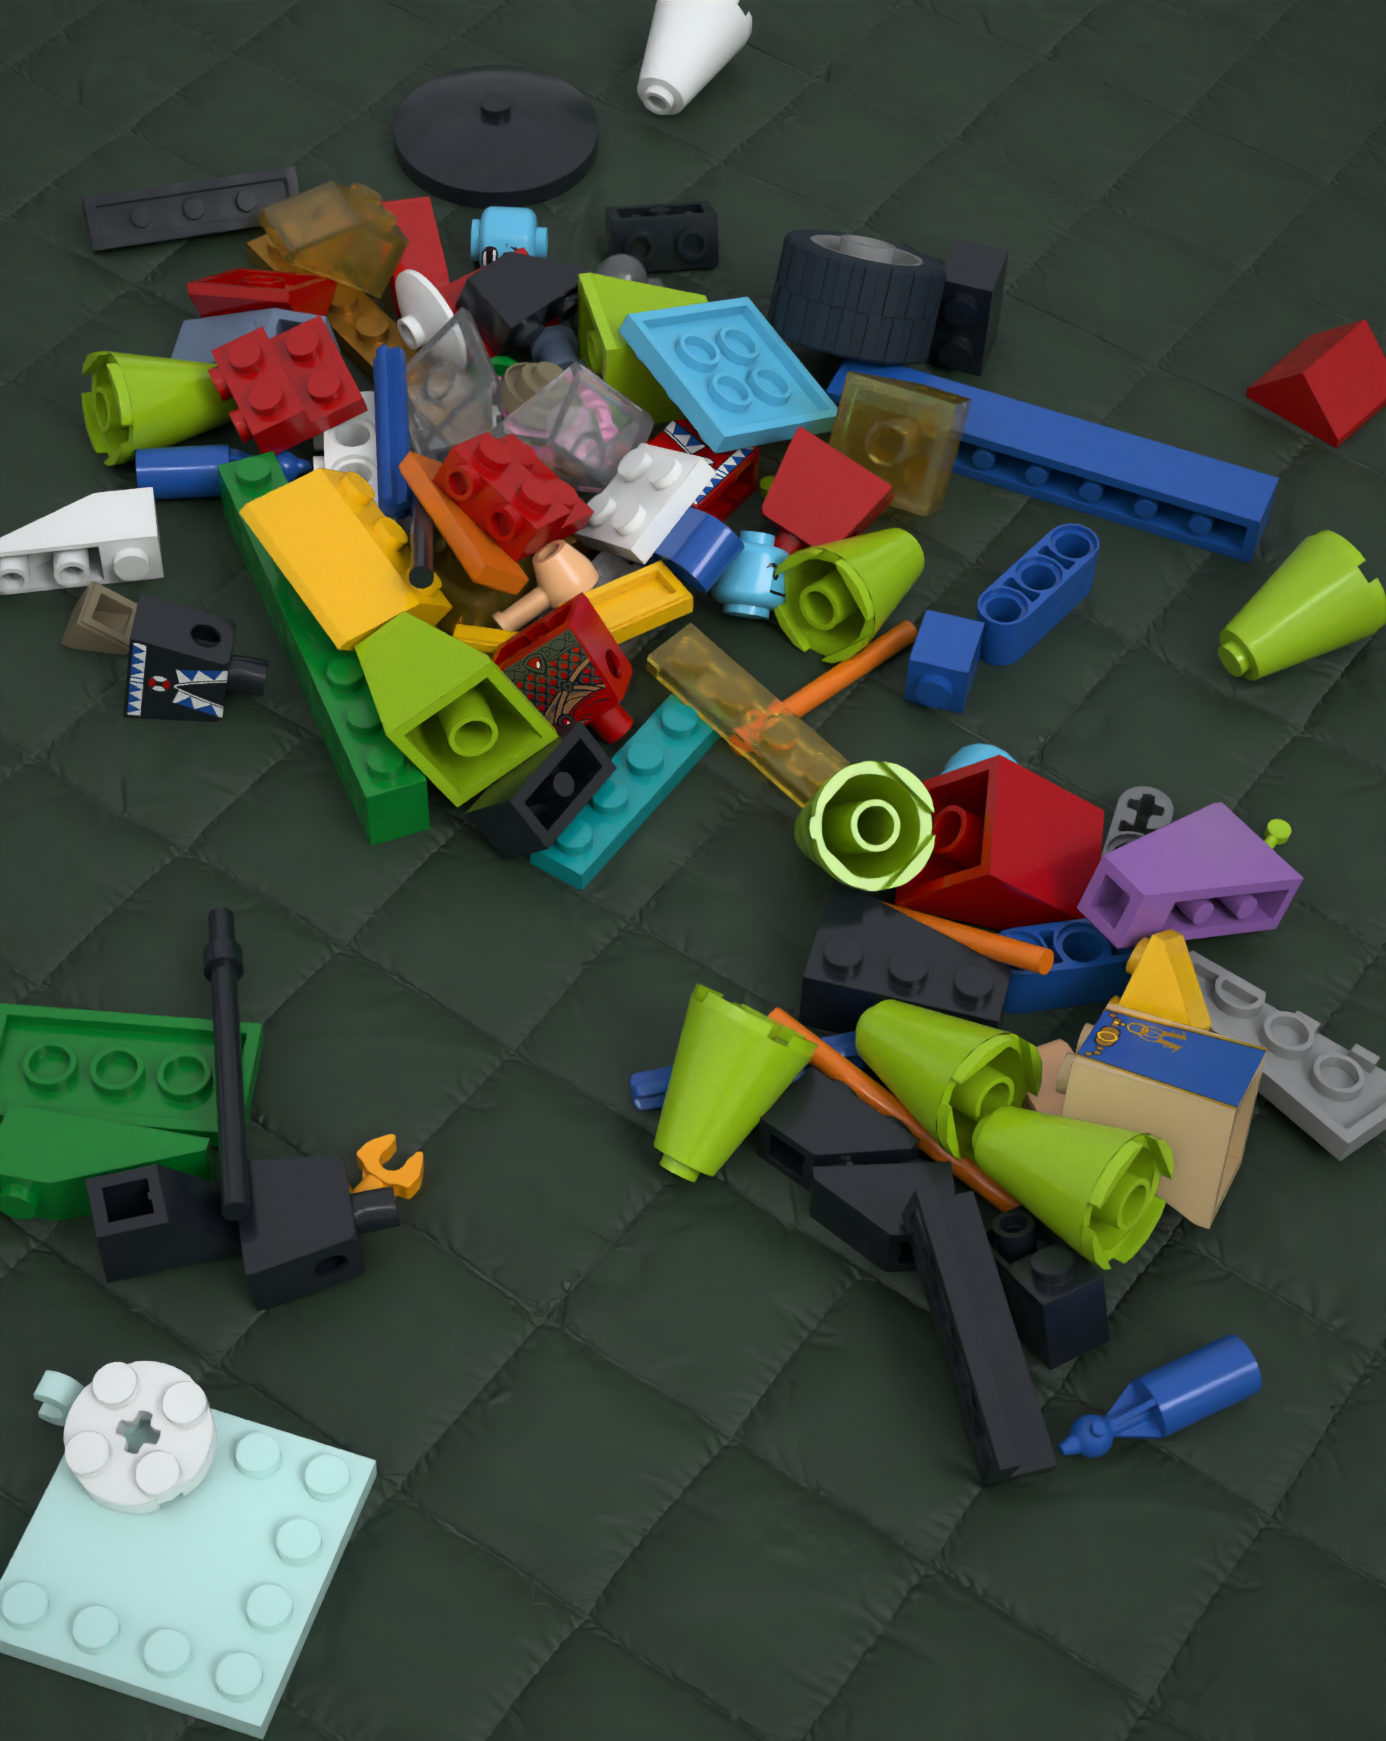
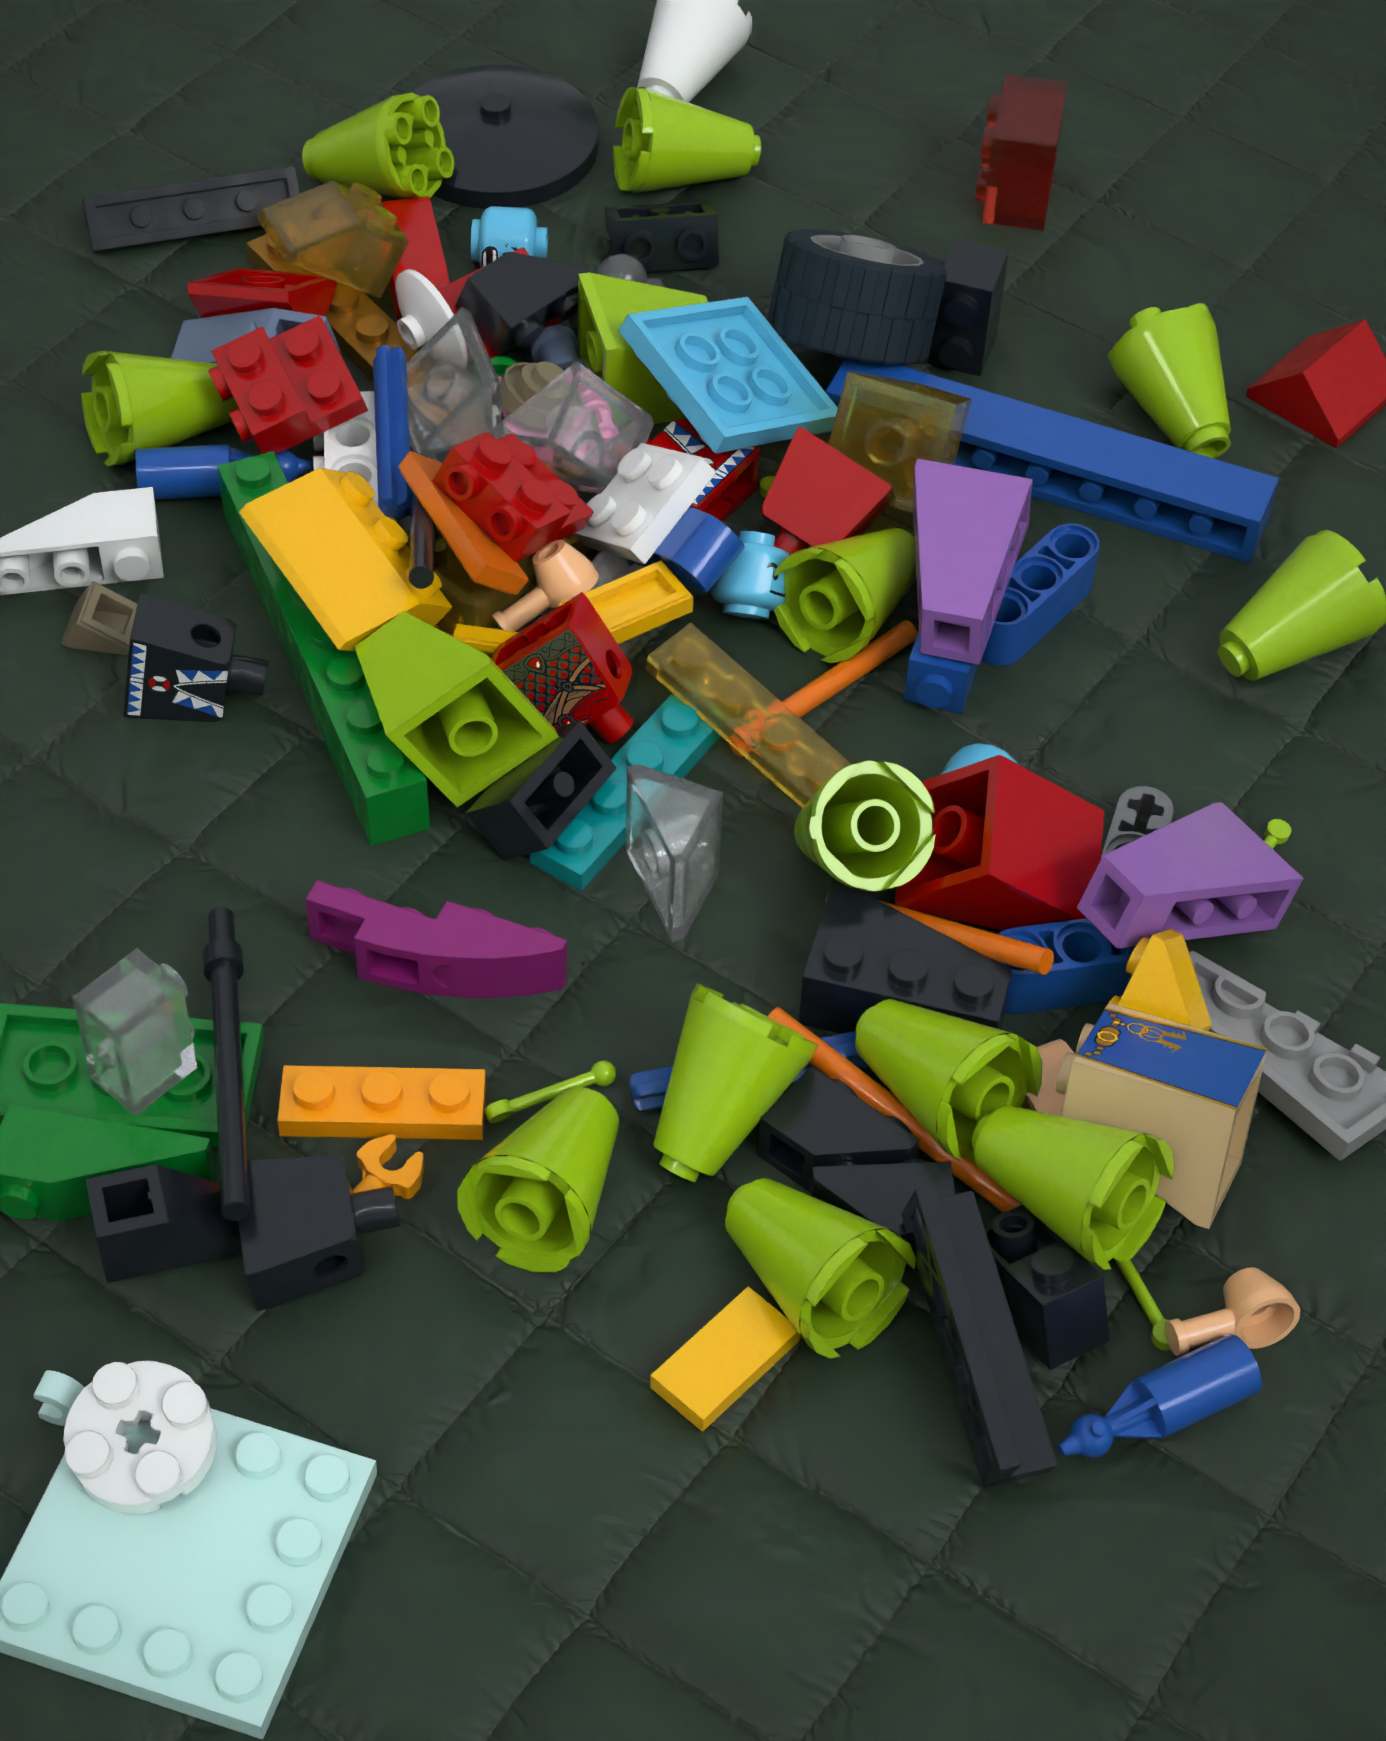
(136, 1030): none -> clear brick
(382, 1102): none -> light orange plate
(387, 147): none -> lime cone
(454, 955): none -> magenta slope
(543, 1182): none -> lime cone
(601, 1074): none -> lime hinge
(673, 842): none -> clear slope
(678, 143): none -> lime cone
(724, 1358): none -> yellow tile
(820, 1263): none -> lime cone
(965, 552): none -> medium lavender slope
(1020, 151): none -> clear red piece
(1147, 1303): none -> lime hinge
(1177, 376): none -> lime cone
(1255, 1311): none -> light nougat bar

